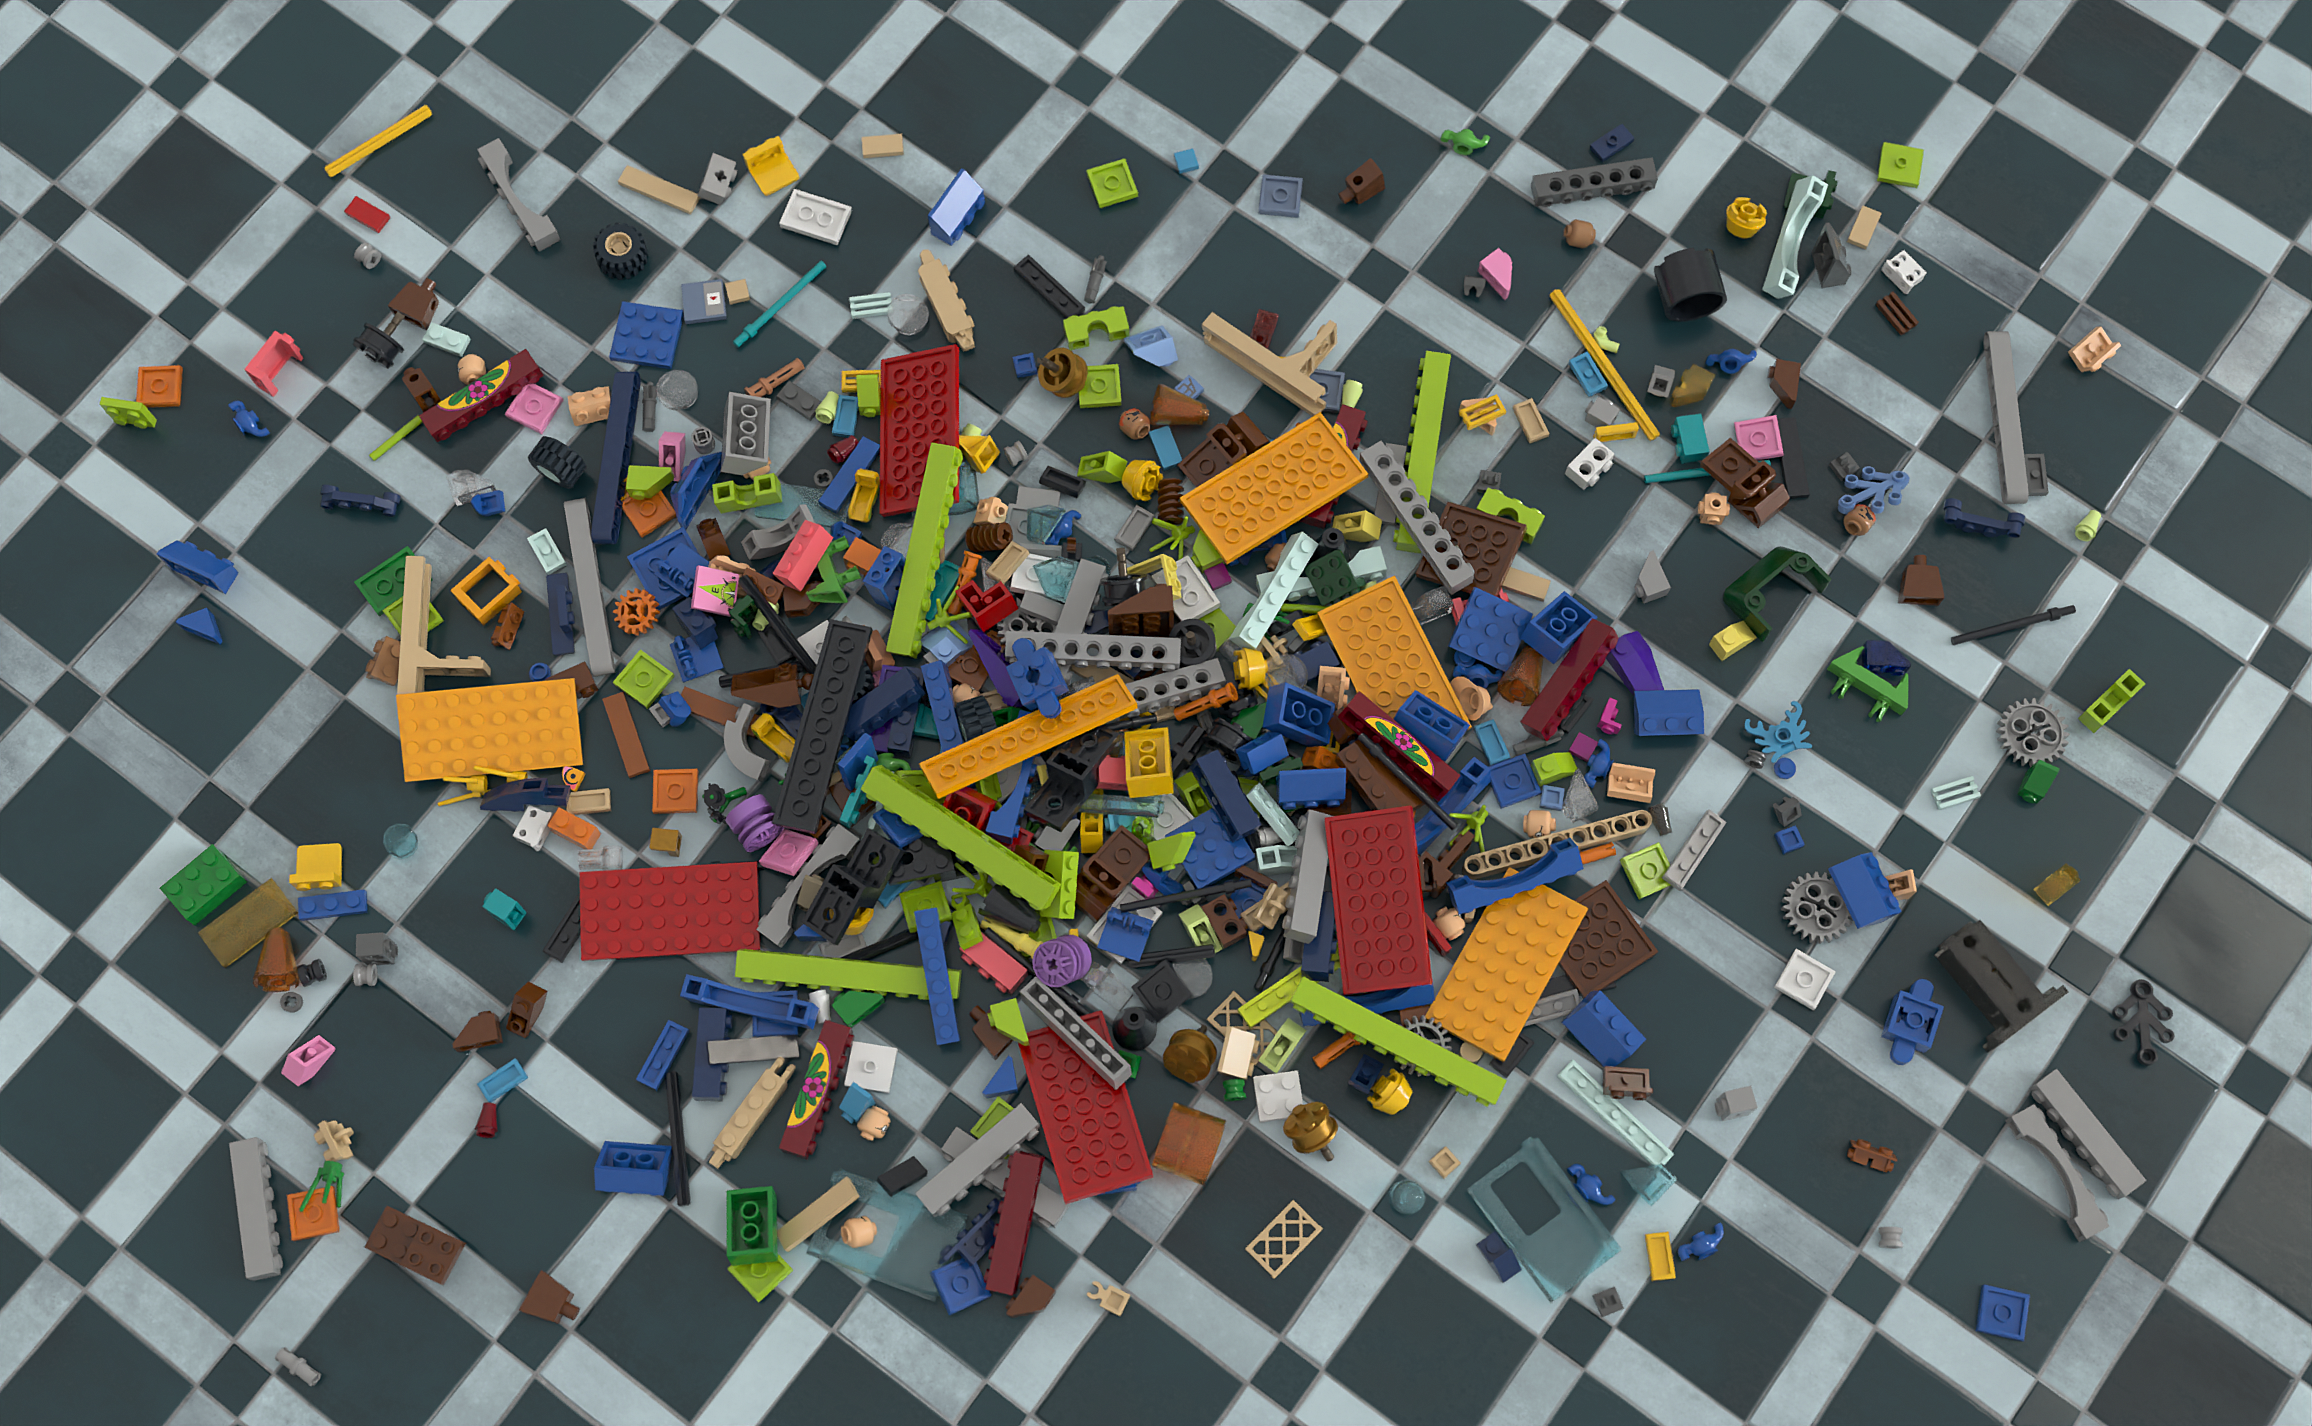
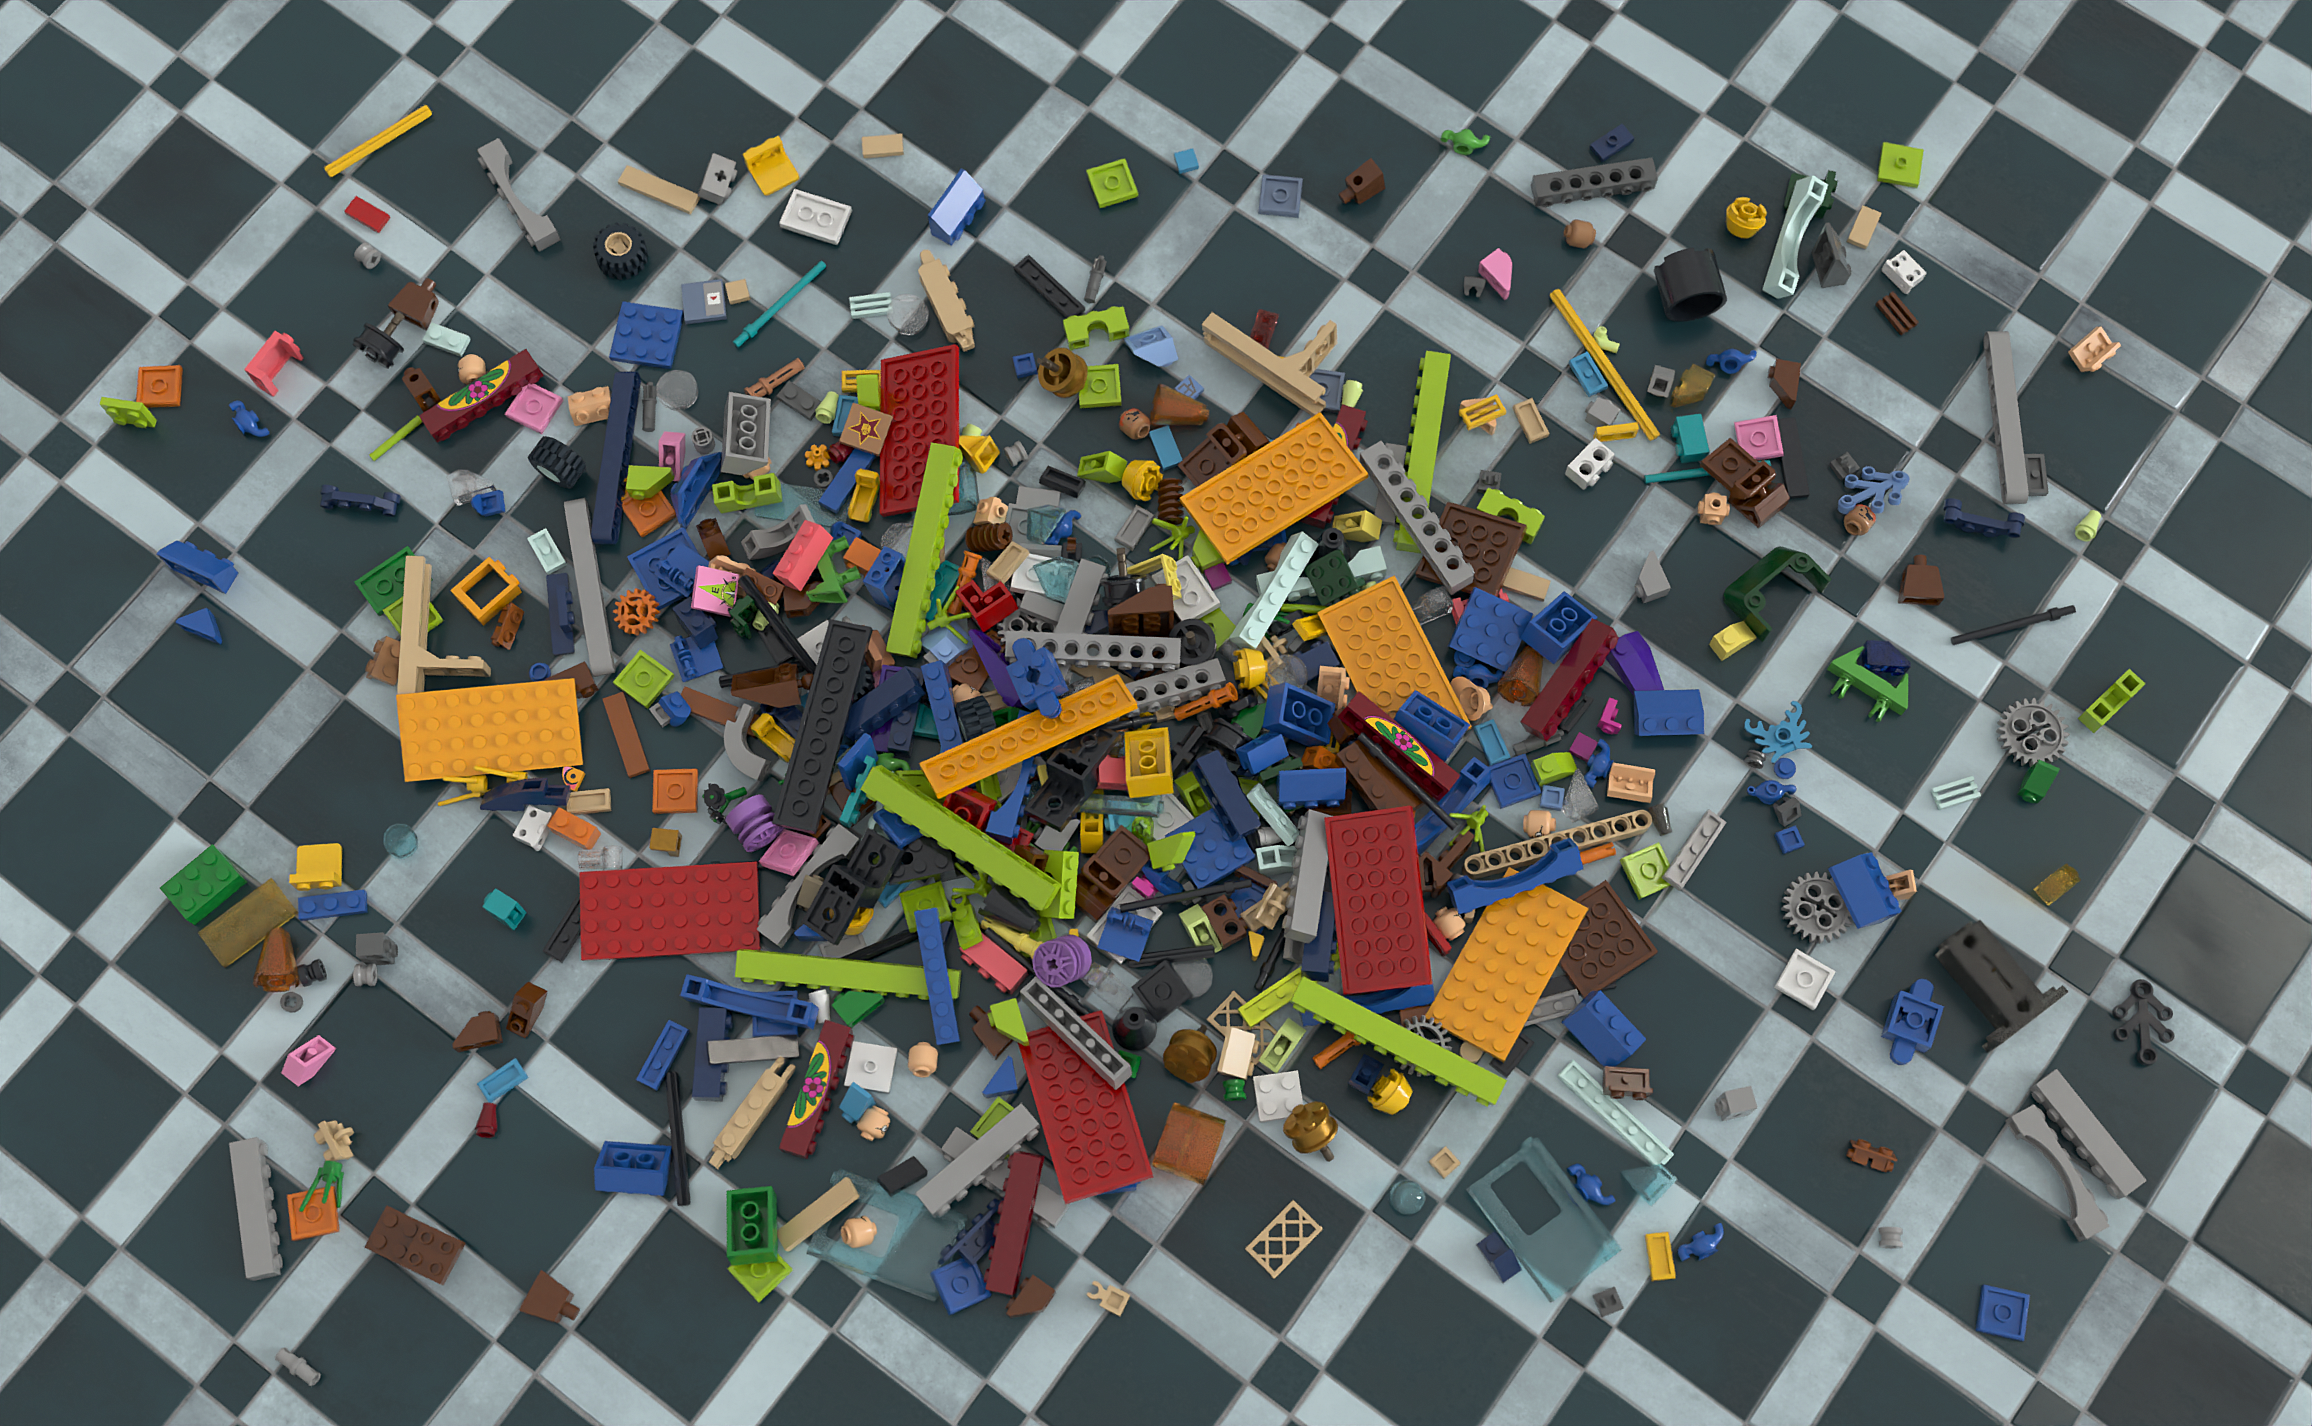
(817, 457): none -> light orange plant
(866, 429): none -> medium nougat tile
(922, 1059): none -> light nougat head
(1771, 791): none -> blue piece

